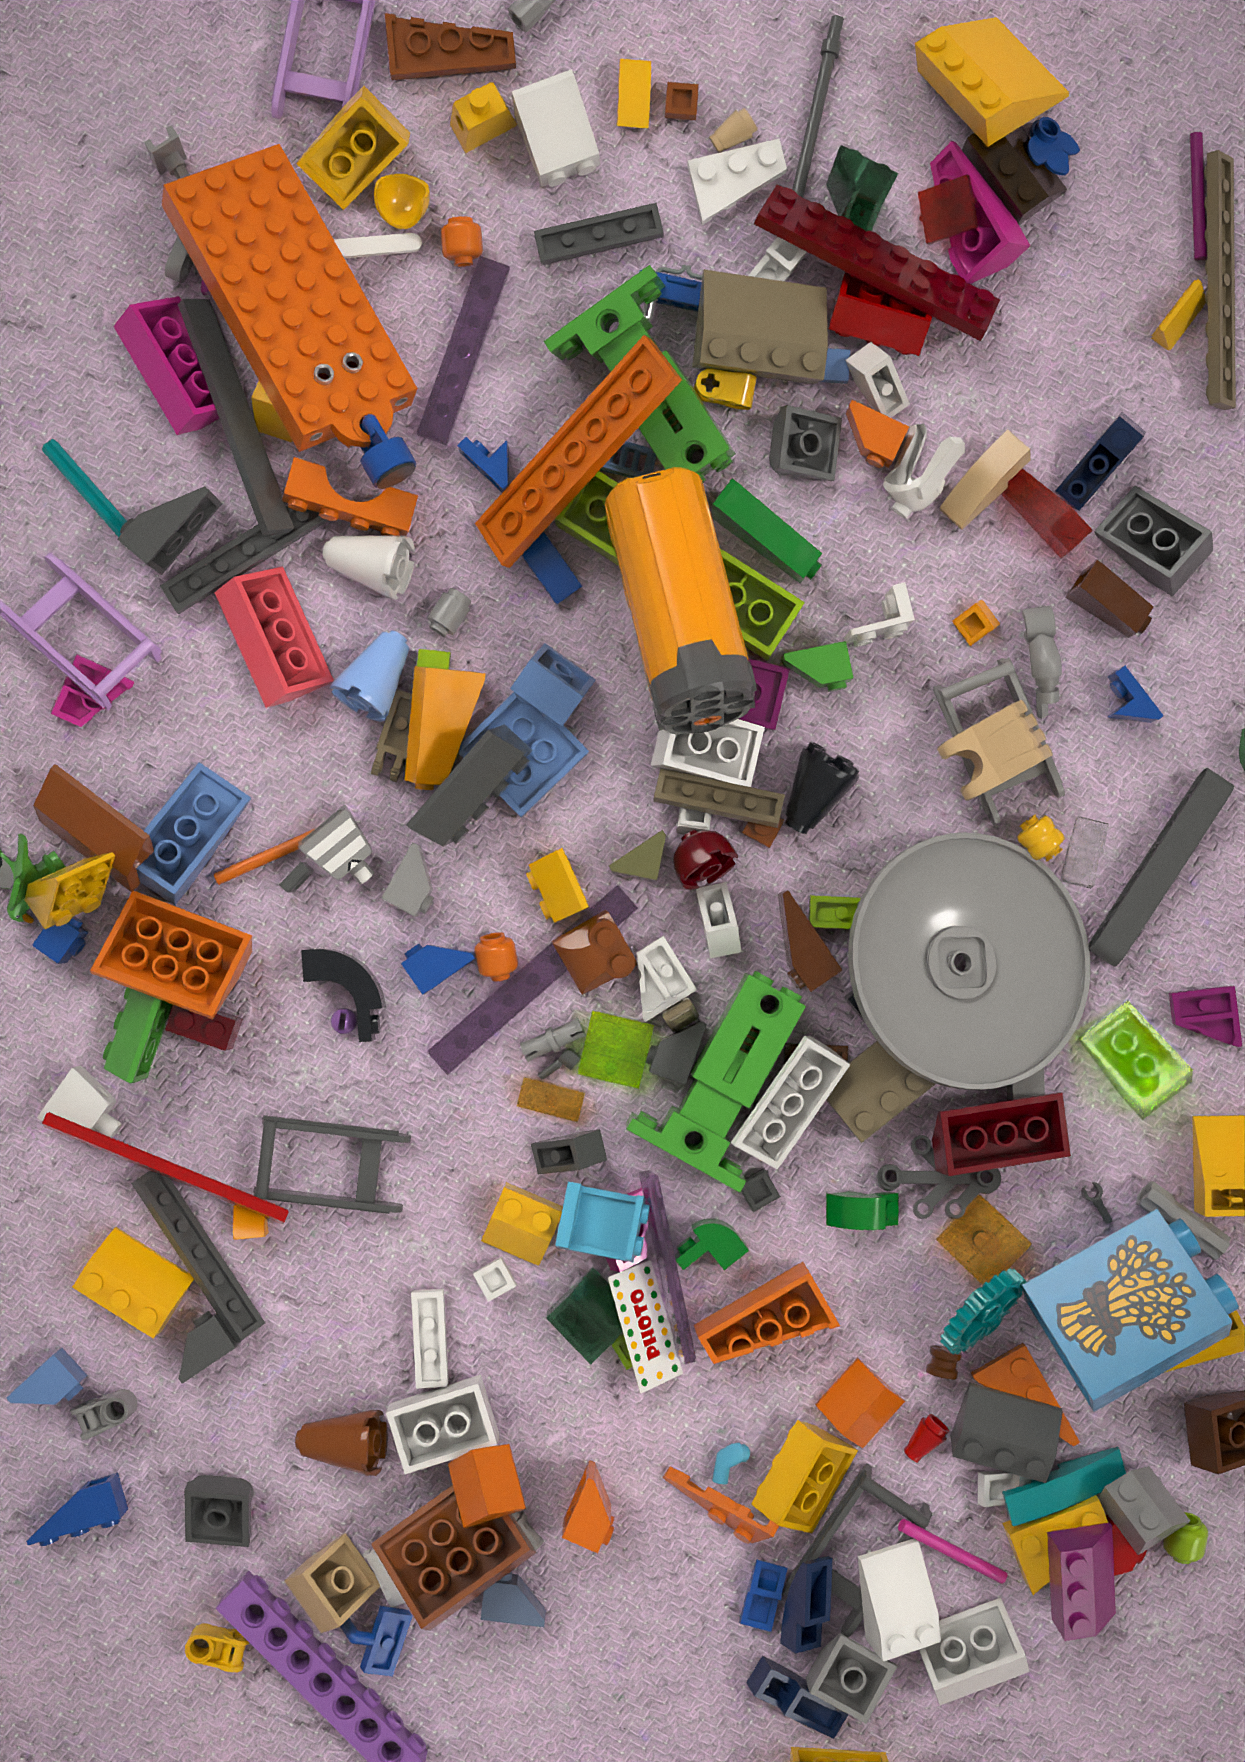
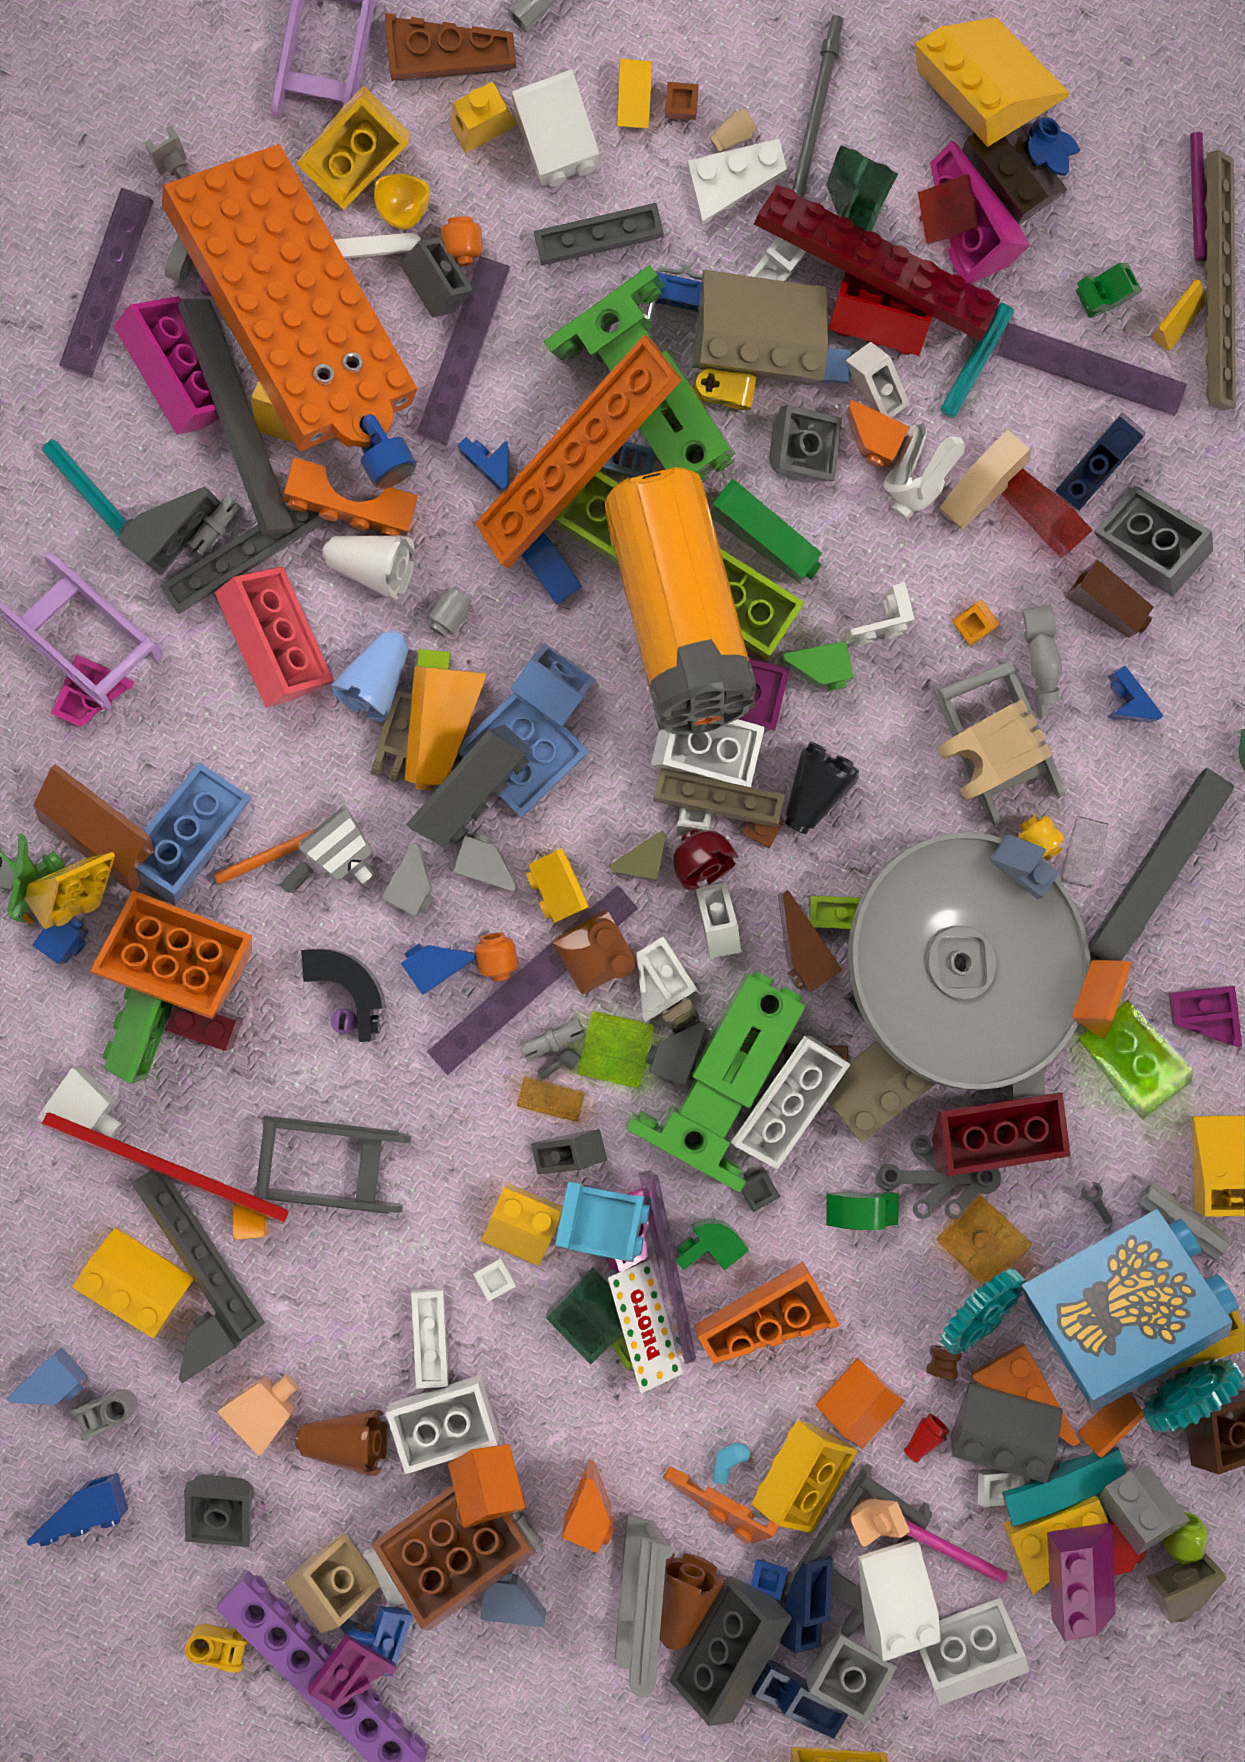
(106, 283): none -> clear purple tile
(214, 525): none -> light grey pin
(260, 1411): none -> light nougat torso
(349, 1672): none -> magenta wing
(436, 277): none -> dark grey brick
(483, 862): none -> light grey slope
(641, 1602): none -> light grey piece
(687, 1596): none -> dark orange cone
(729, 1651): none -> dark grey slope
(877, 1518): none -> light nougat slope
(976, 361): none -> teal axle
(1025, 865): none -> sand blue slope
(1091, 369): none -> clear purple tile
(1101, 995): none -> orange slope
(1108, 289): none -> green brick
(1111, 1424): none -> orange slope
(1186, 1587): none -> dark tan slope
(1193, 1395): none -> teal gear

